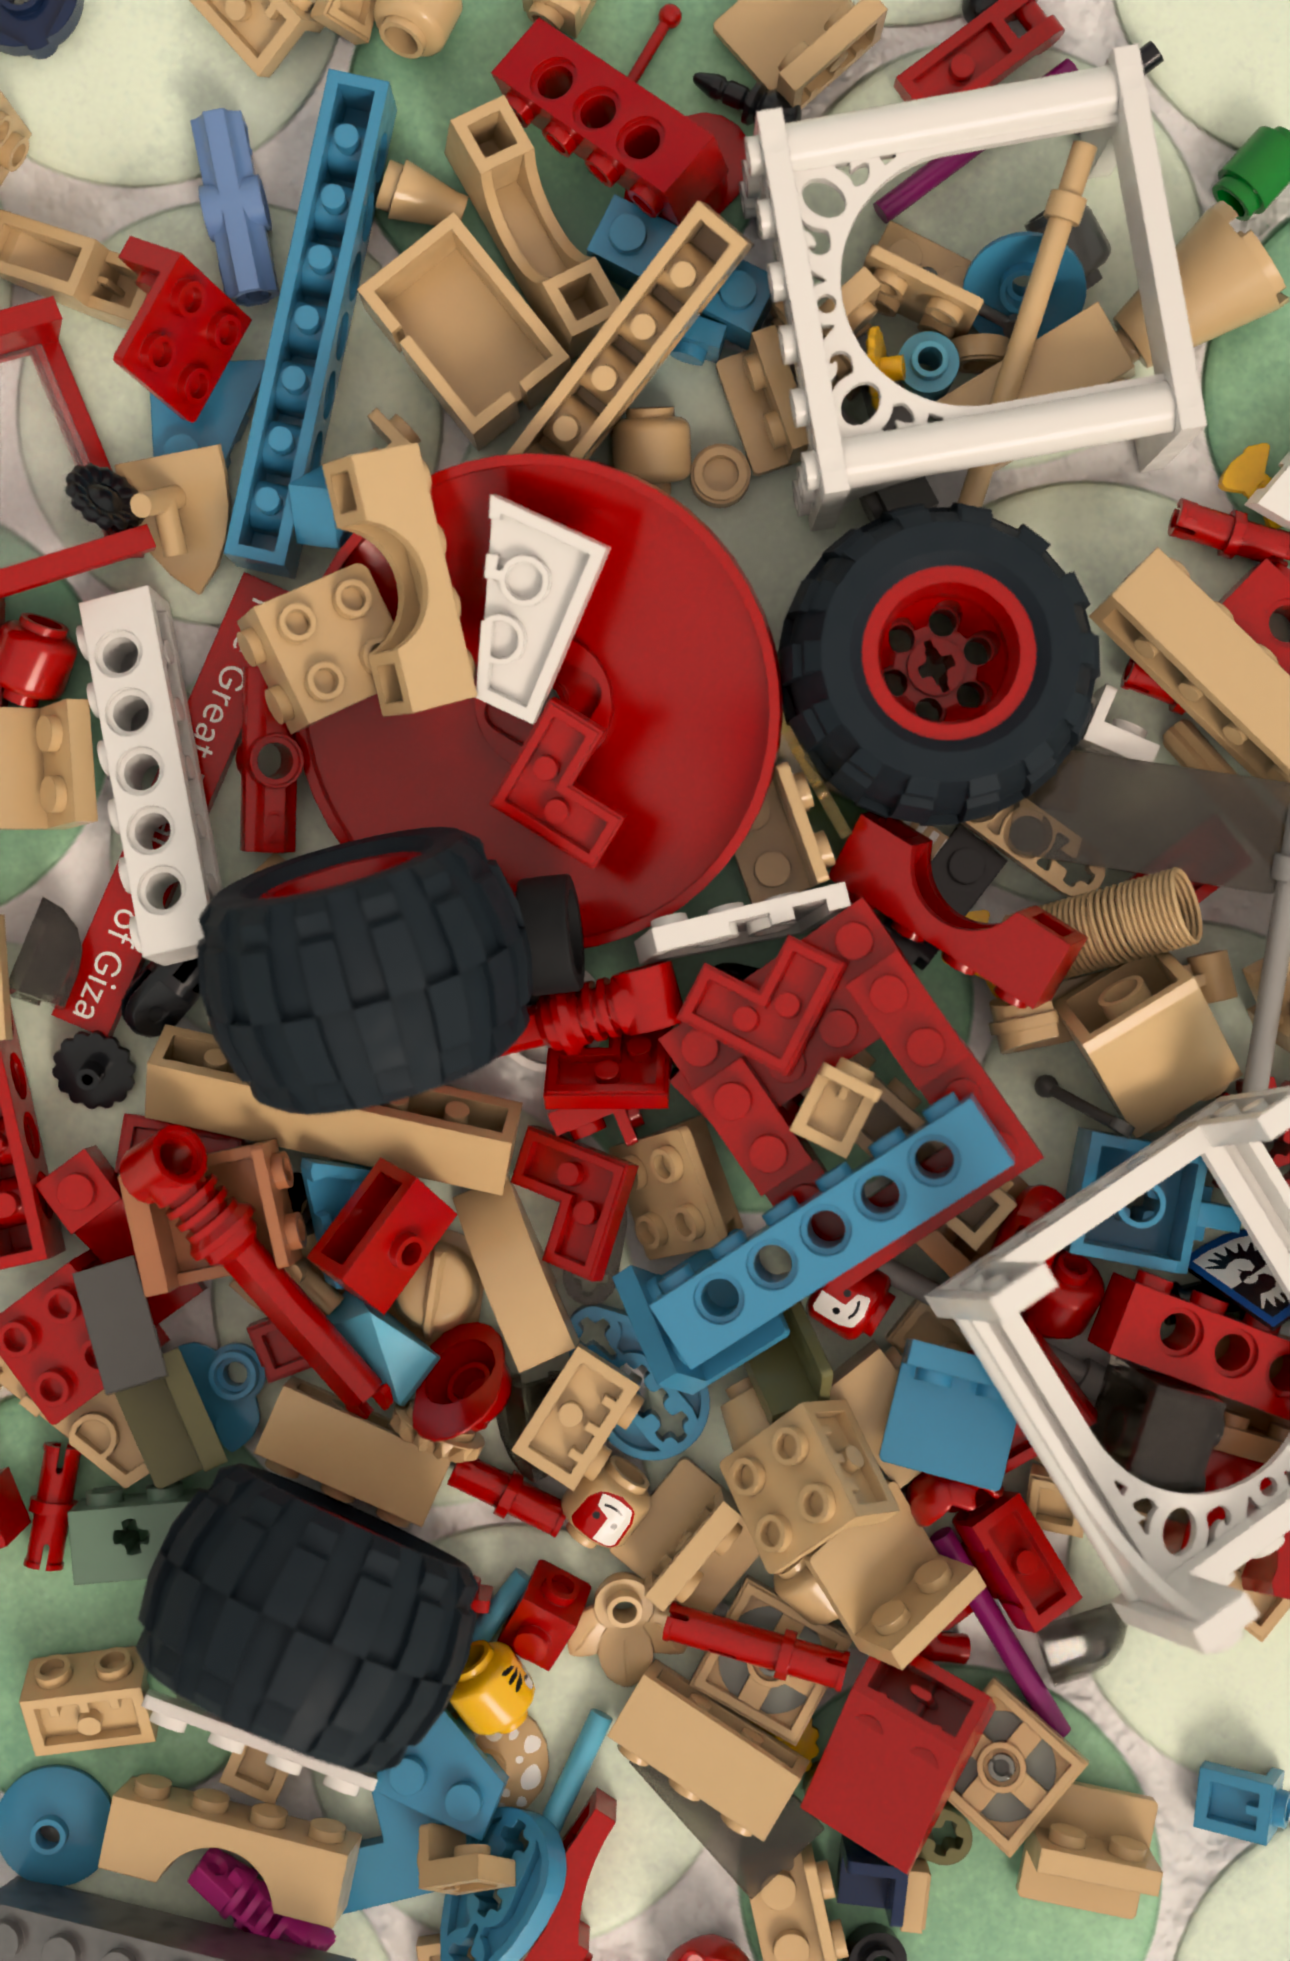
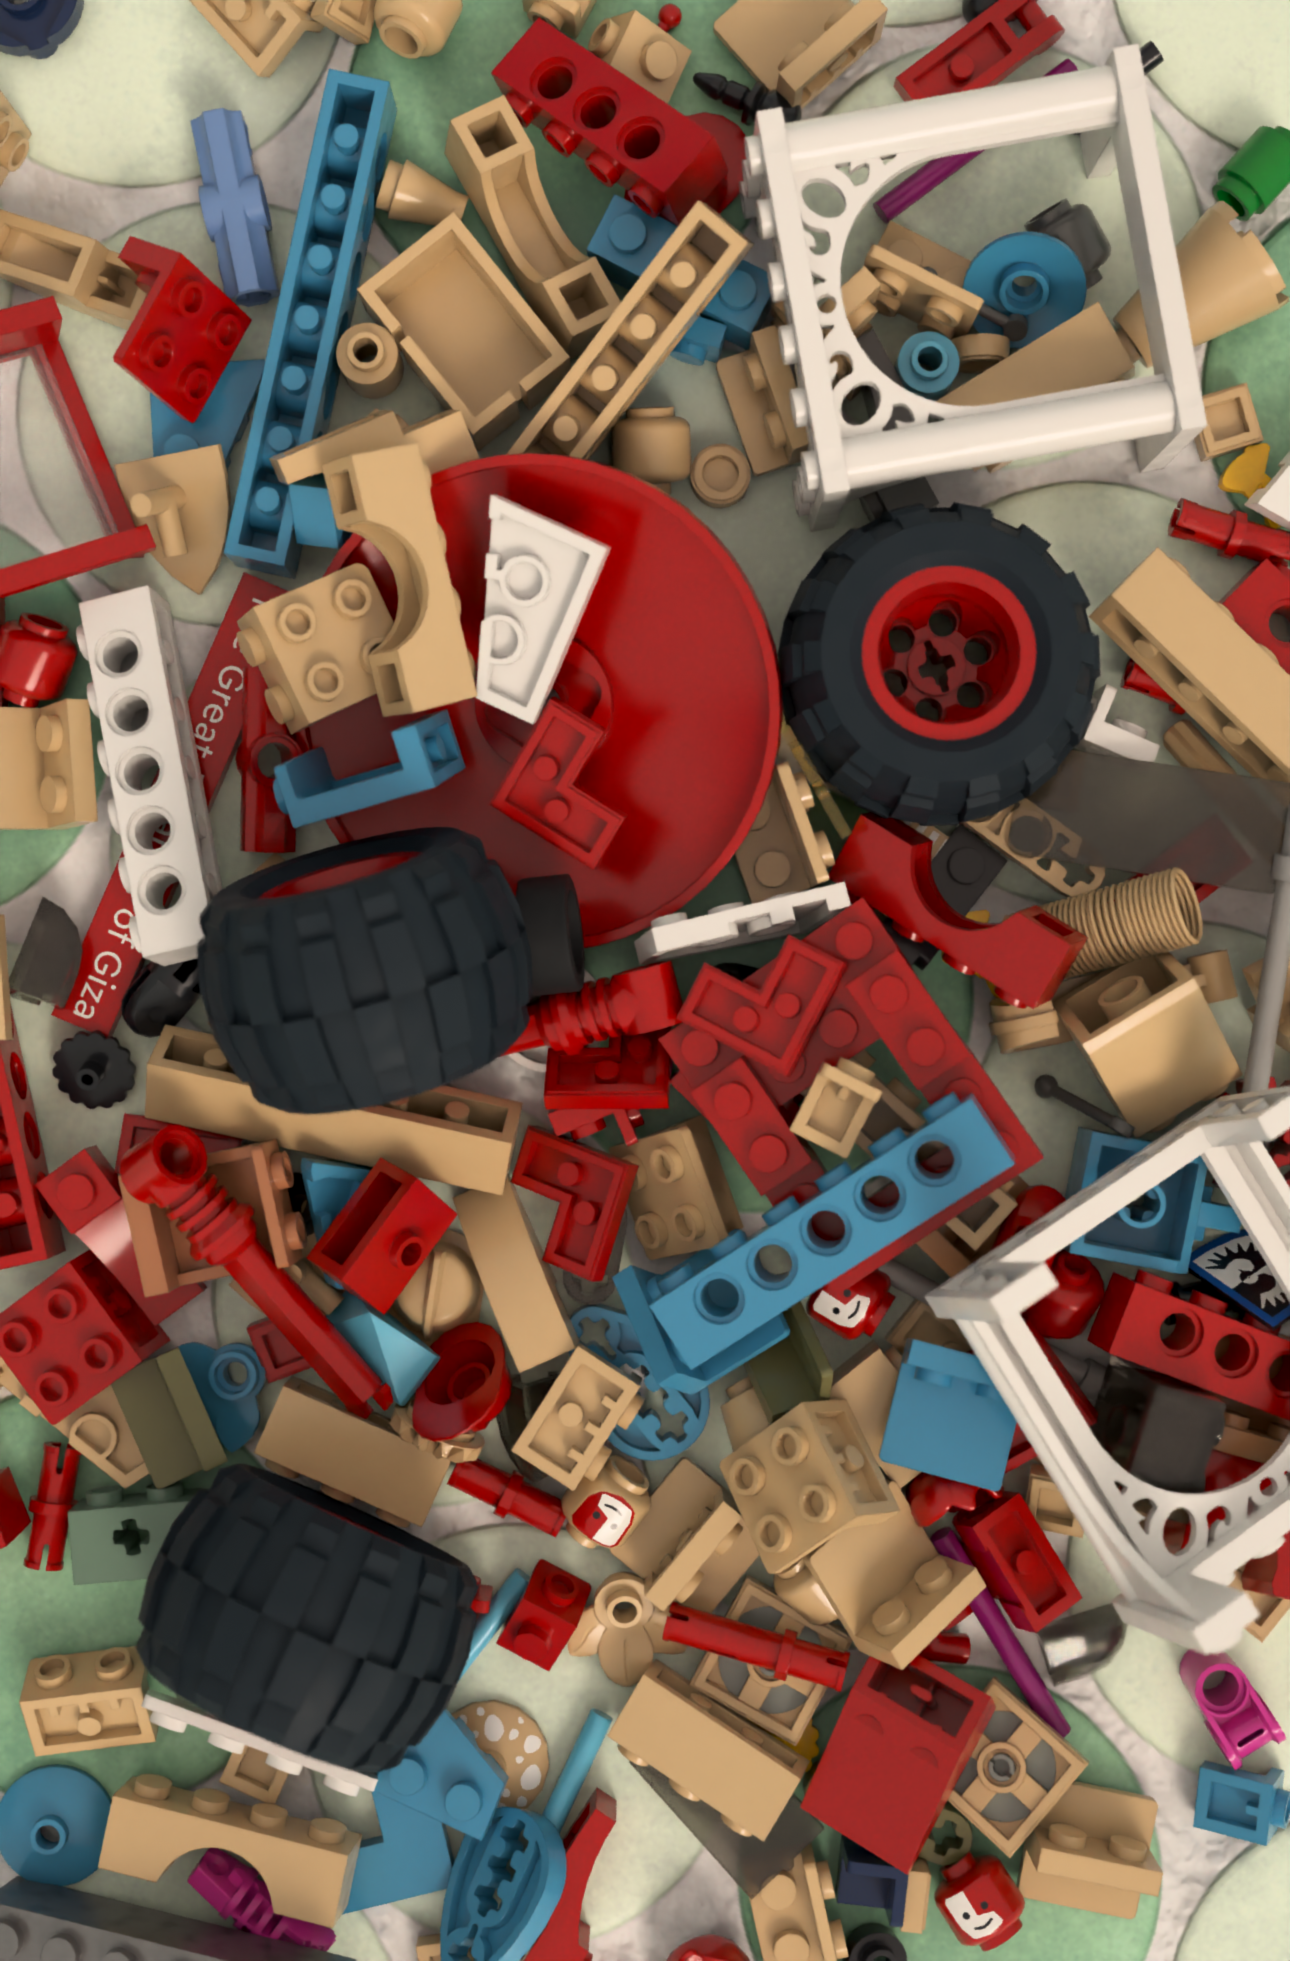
(102, 497): black piece -> none
(120, 1325): dark grey tile -> none
(375, 377): none -> tan brick
(426, 755): none -> dark azure panel
(441, 440): none -> tan slope
(459, 1868): tan bracket -> none
(493, 1689): yellow head -> none
(641, 52): none -> tan bracket
(891, 366): yellow piece -> none
(980, 1901): none -> head
(1063, 212): tan bar -> none
(1230, 423): none -> tan tile
(1231, 1710): none -> dark pink piece

